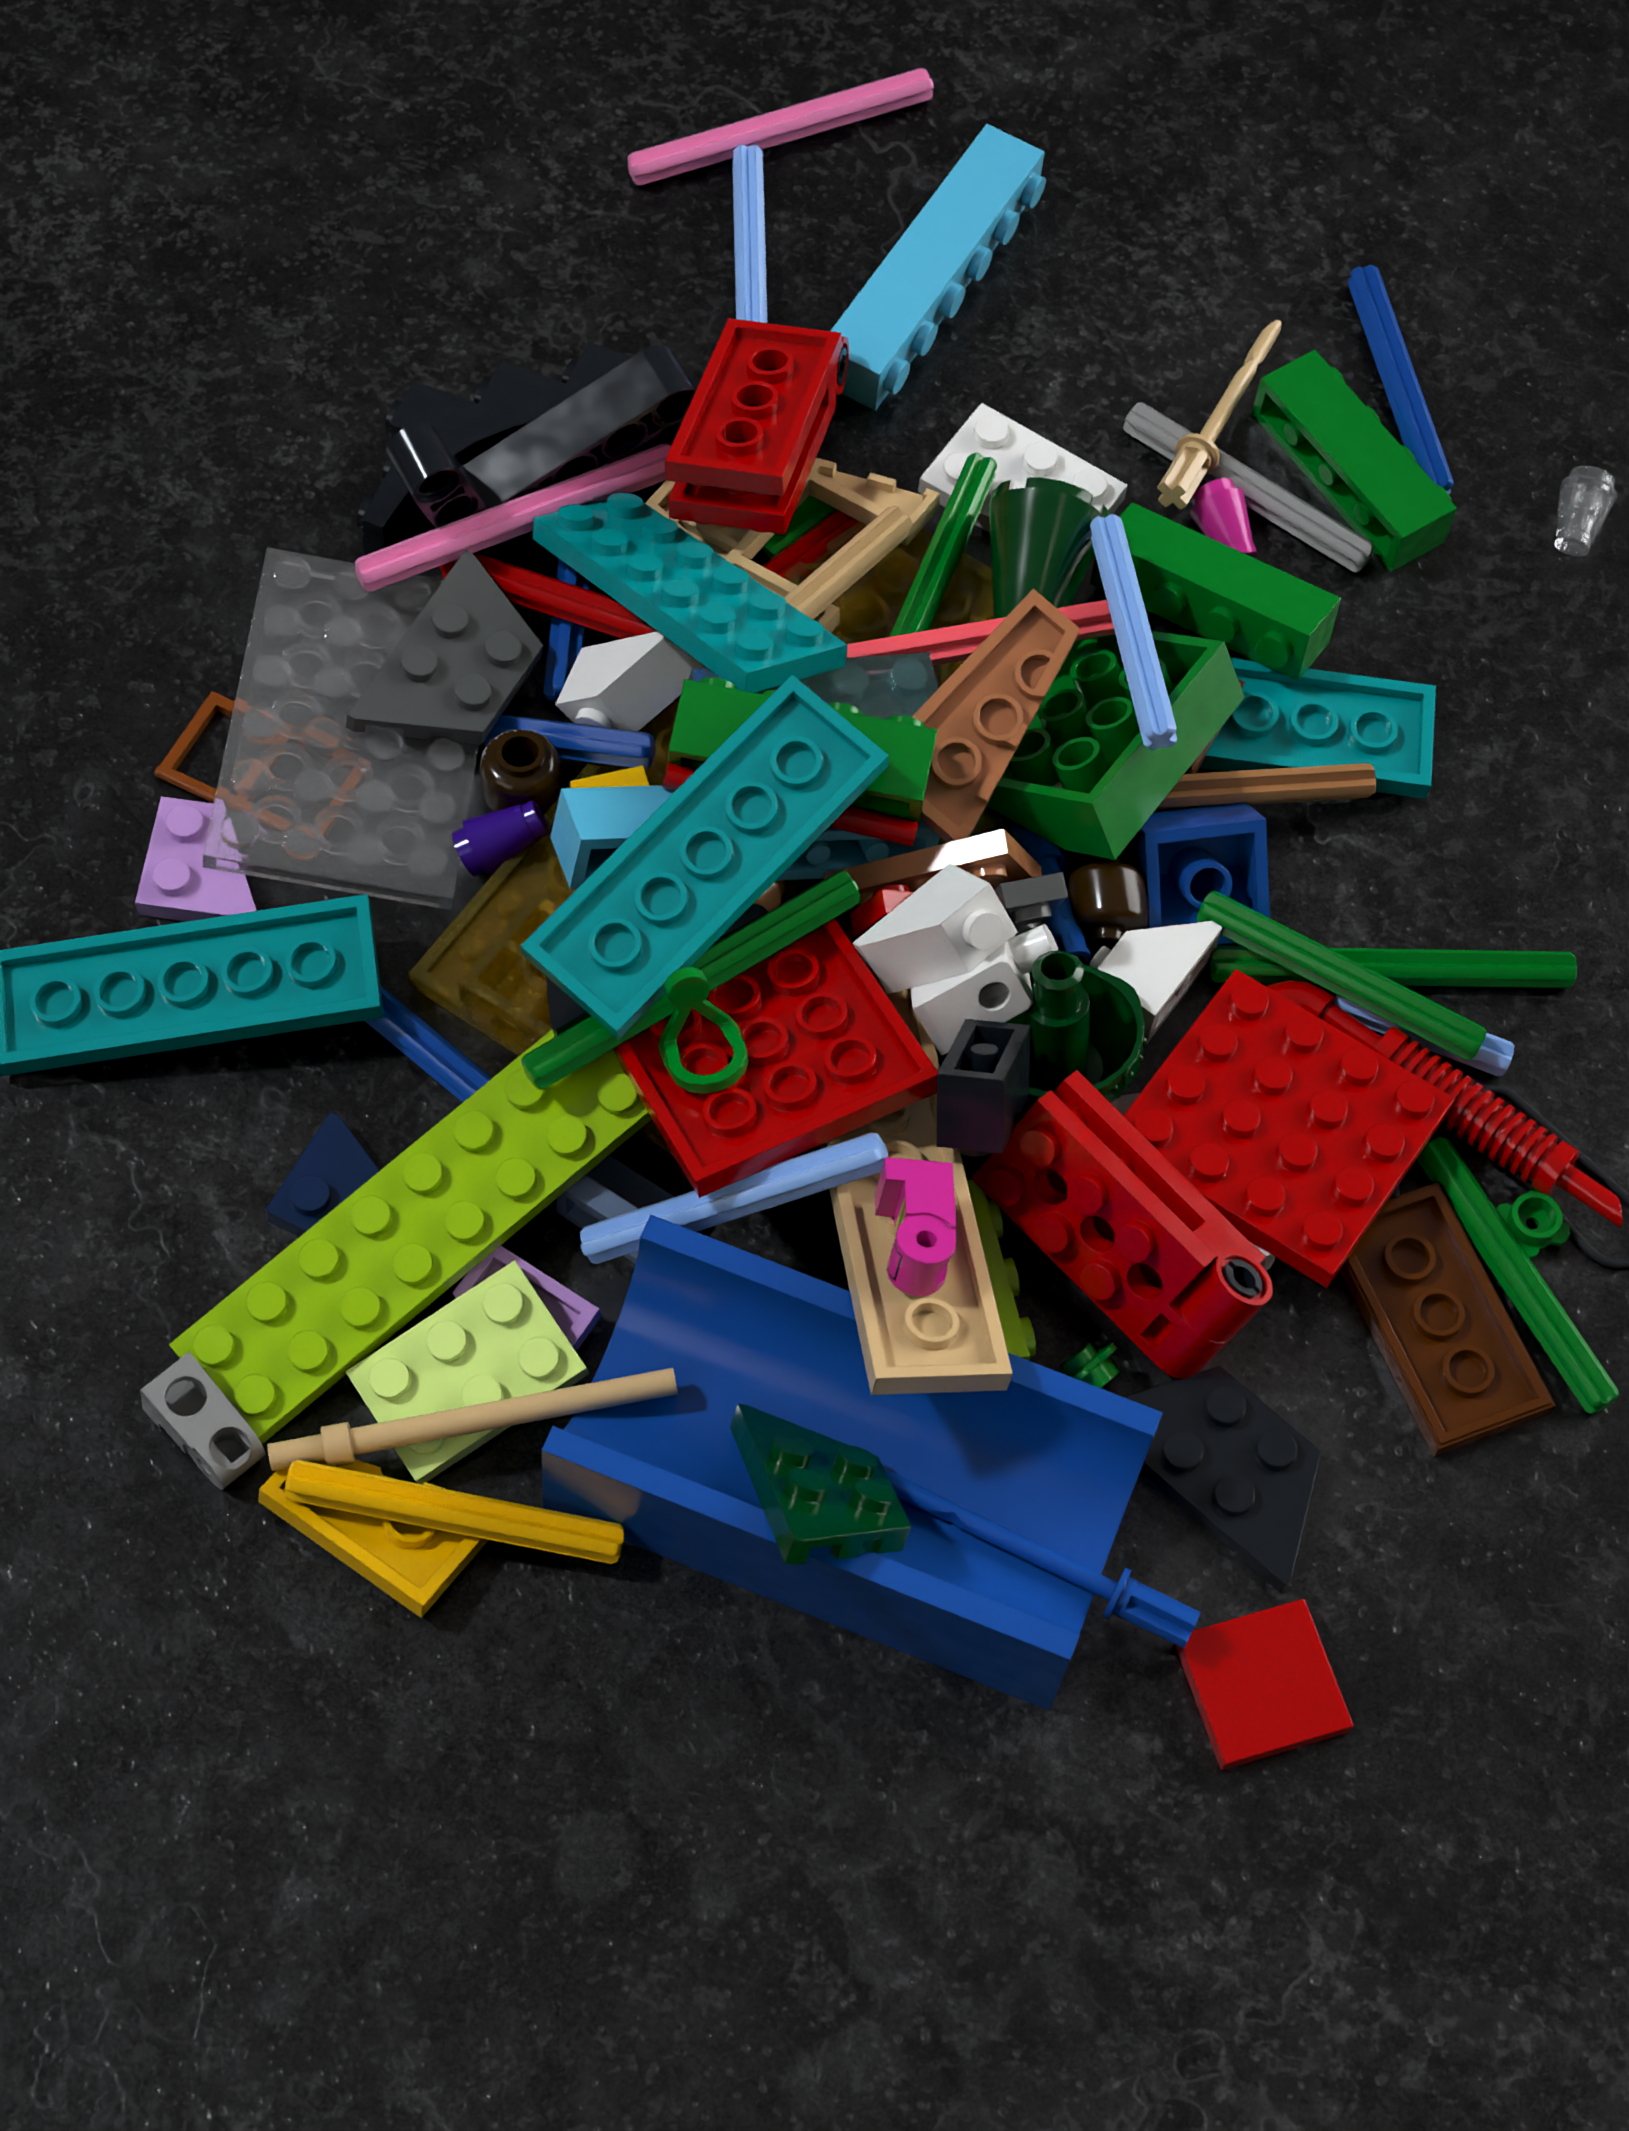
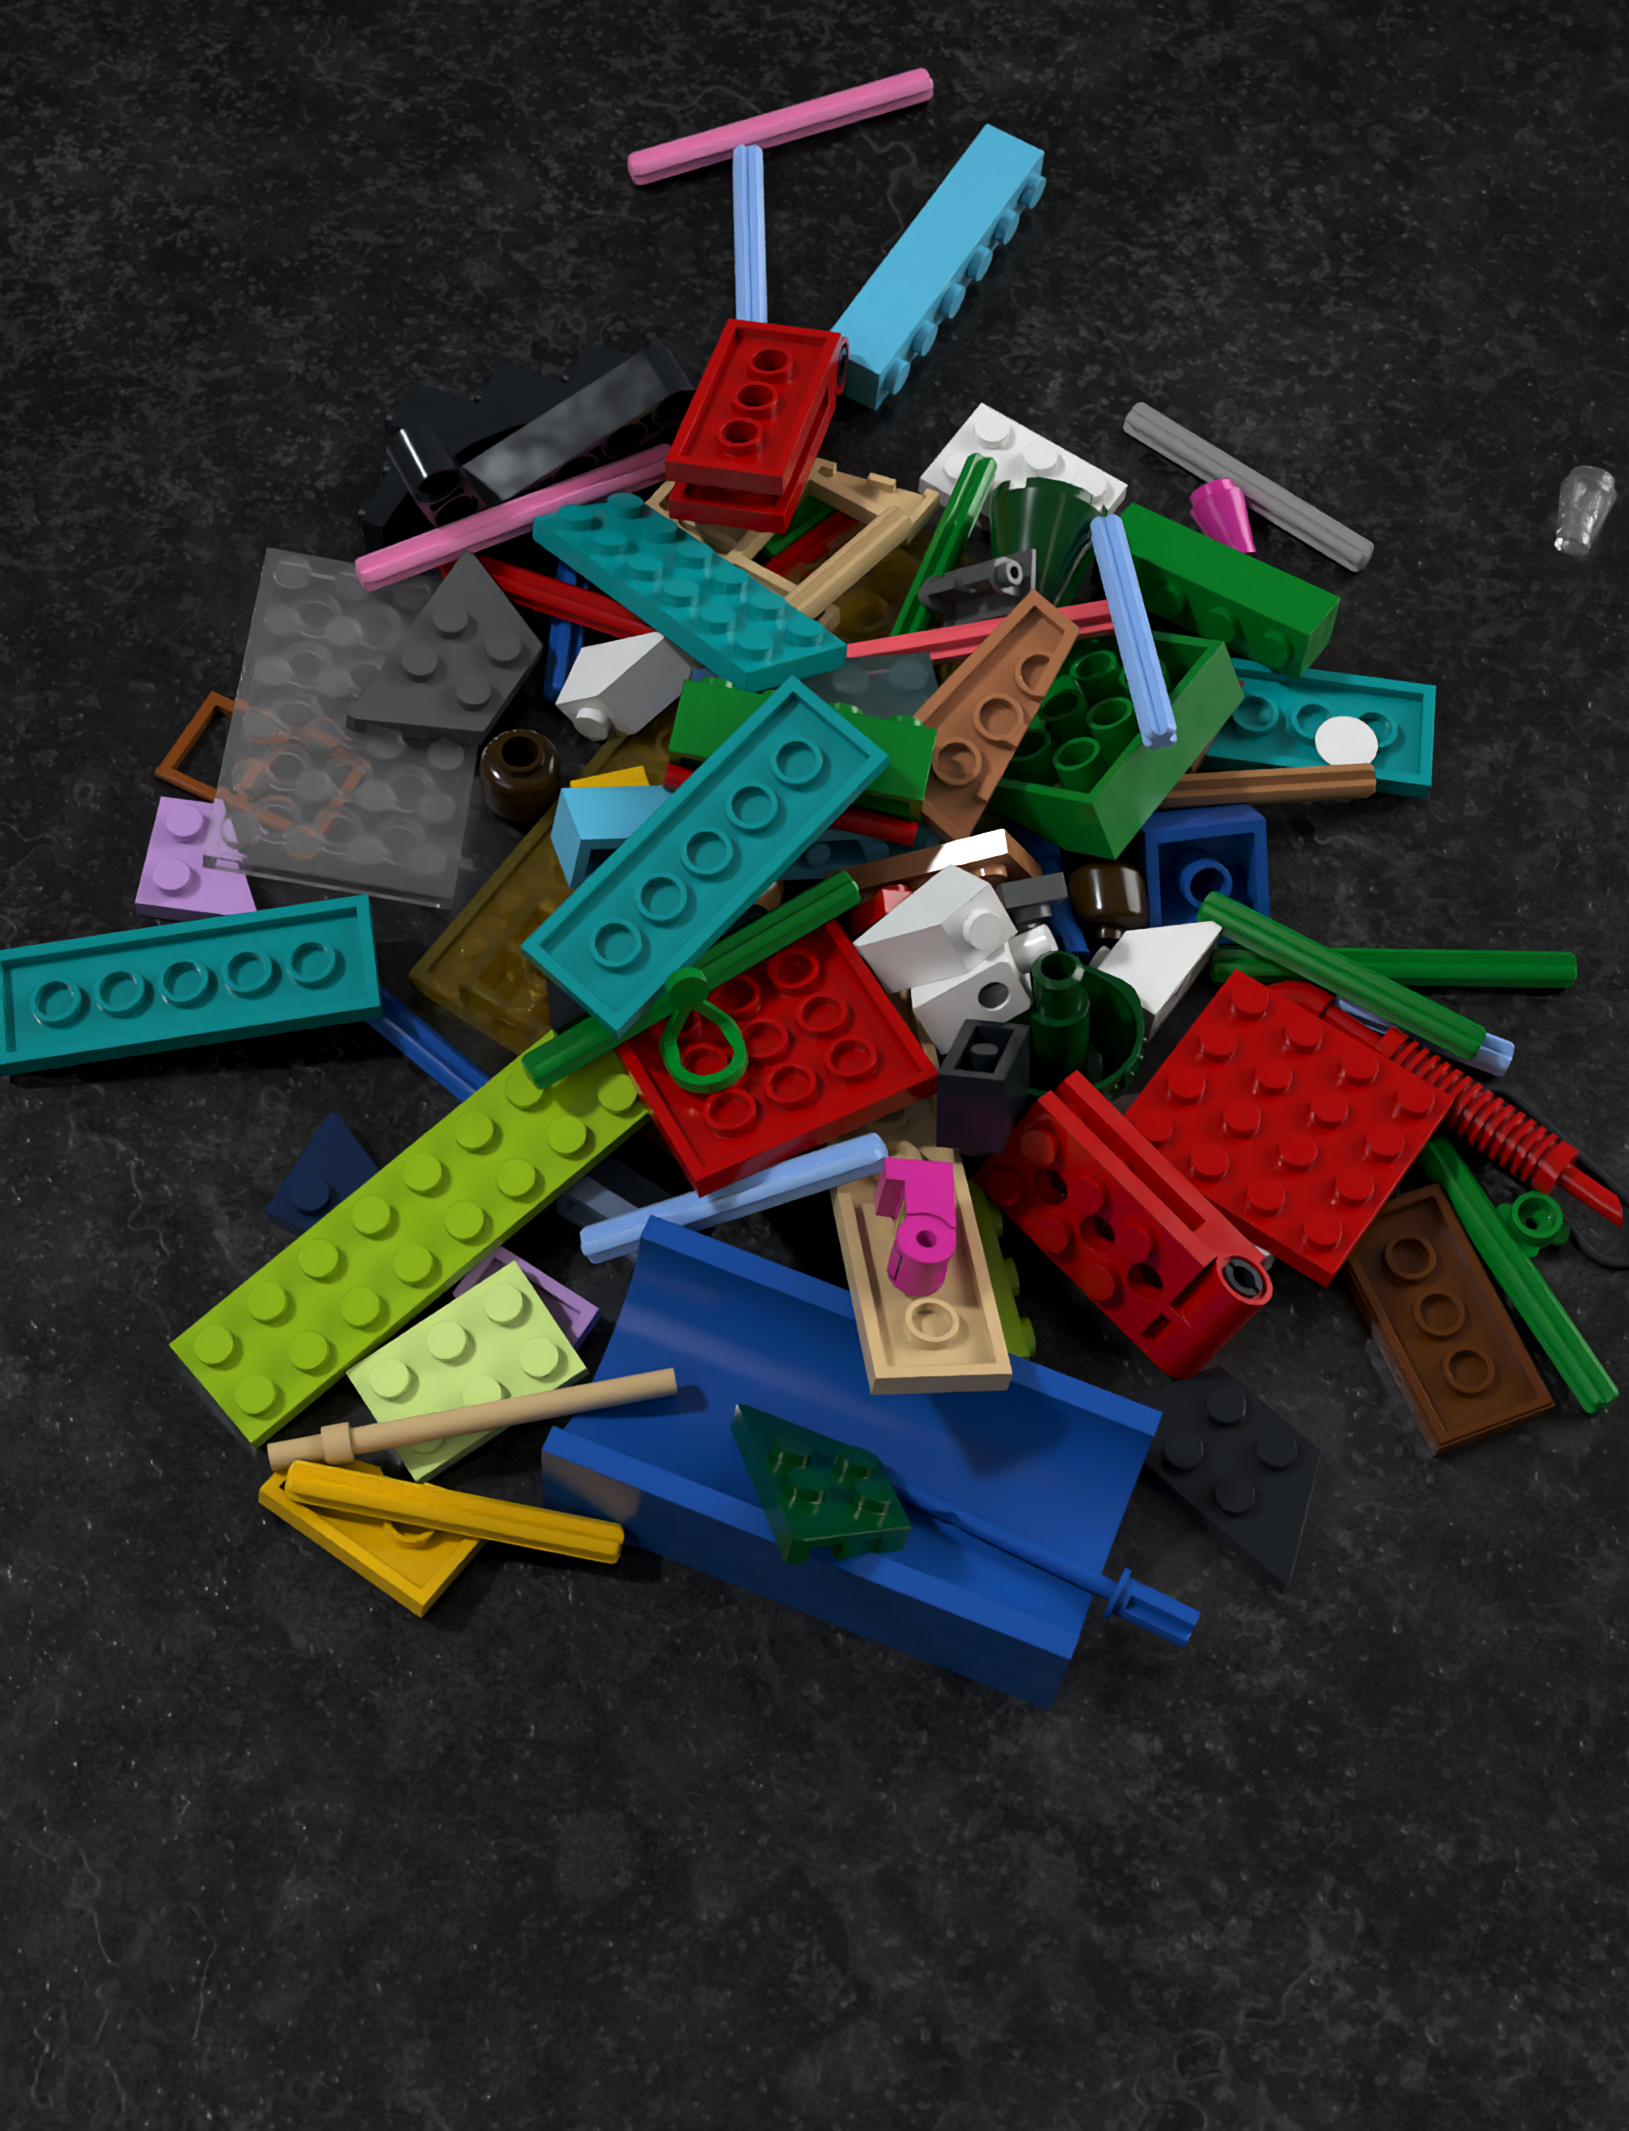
(202, 1421): light grey leg -> none
(498, 835): dark purple cone -> none
(586, 742): blue axle -> none
(981, 590): none -> dark grey hinge
(1091, 1365): green plate -> none
(1197, 452): tan piece -> none
(1263, 1684): red tile -> none
(1346, 741): none -> white sticker
(1353, 460): green brick -> none
(1398, 374): blue axle -> none

